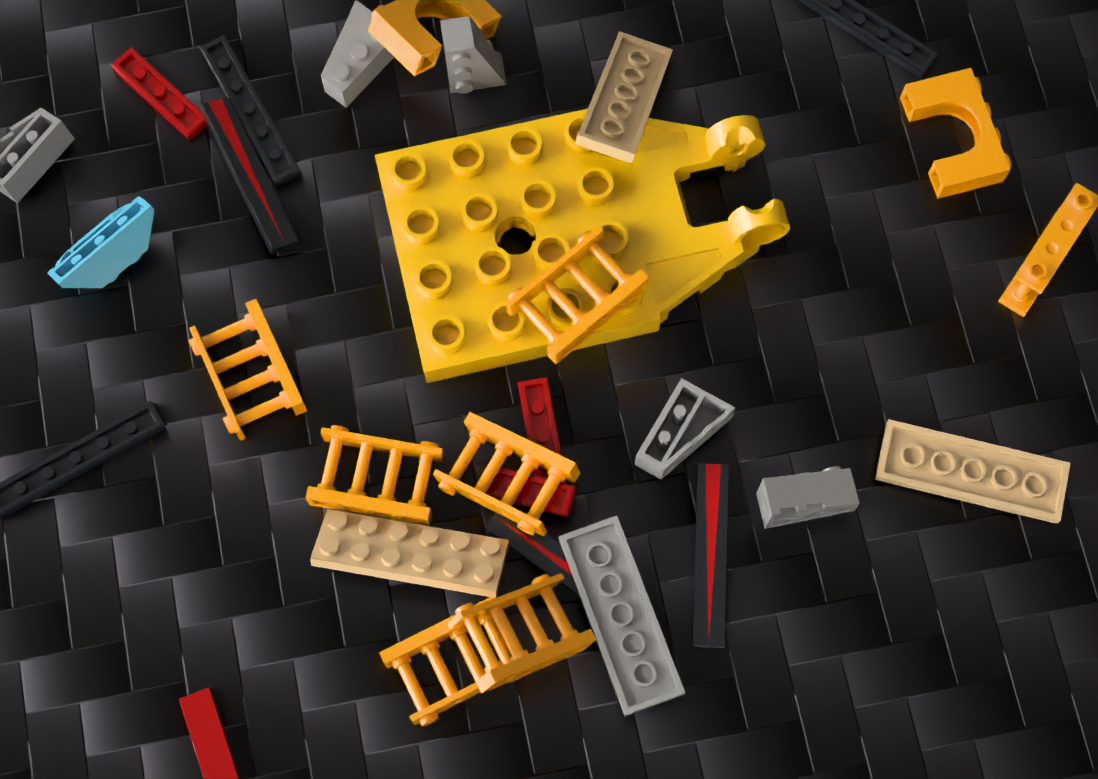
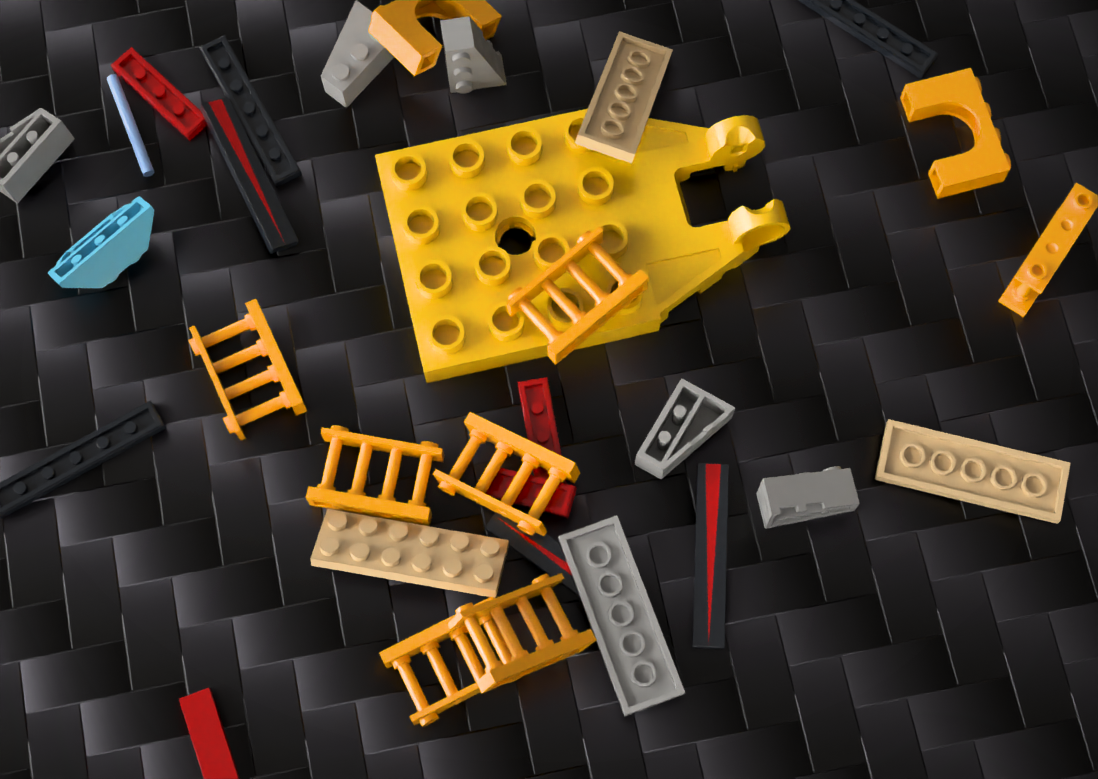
(130, 125): none -> light blue bar

